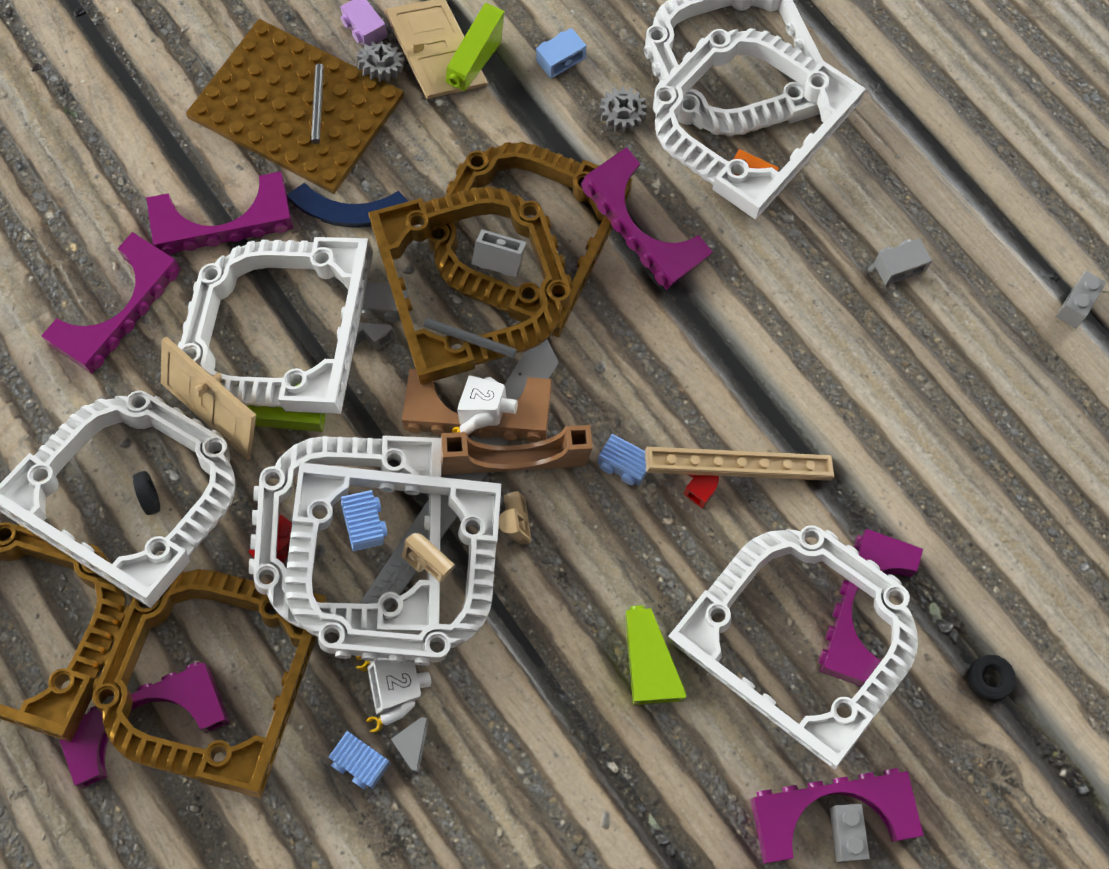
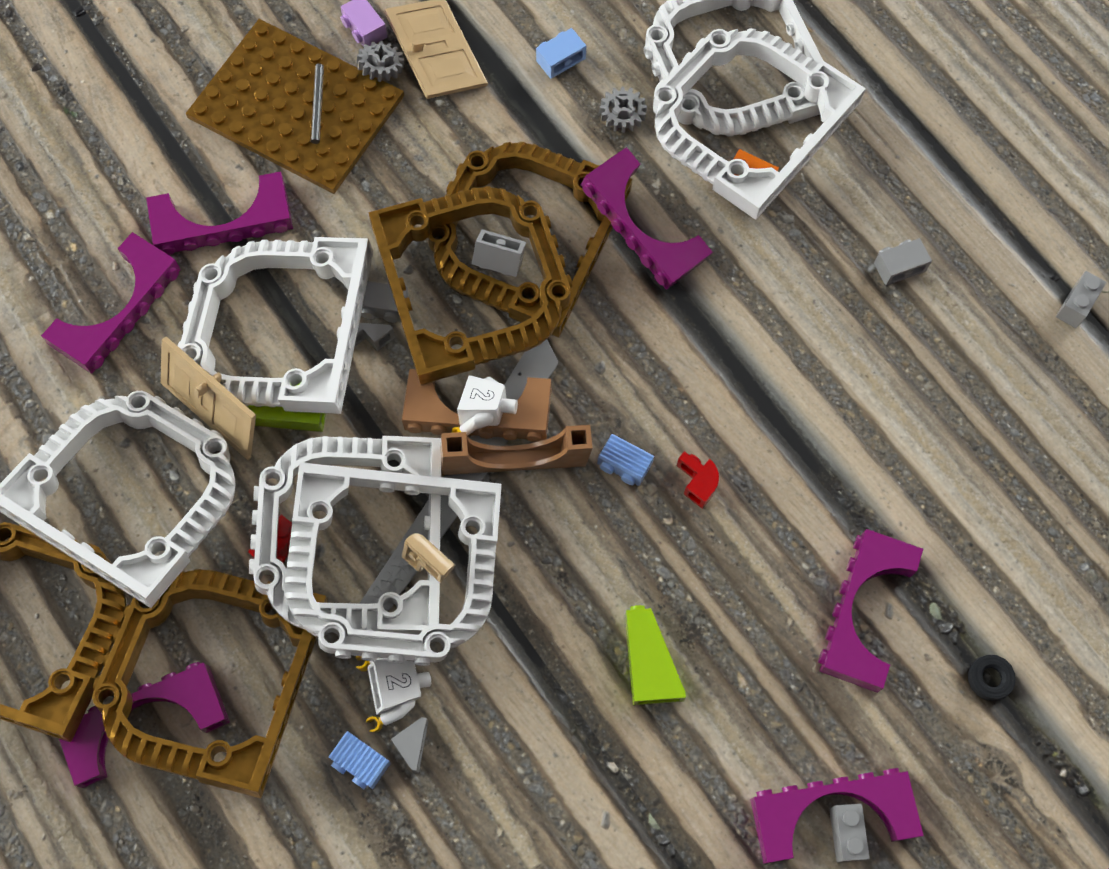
(146, 493): black tyre -> none
(336, 212): dark blue tile -> none
(363, 520): light blue brick -> none
(469, 337): dark grey bar -> none
(476, 47): lime slope -> none
(514, 519): tan brick -> none
(738, 463): tan tile -> none
(824, 734): white arch -> none

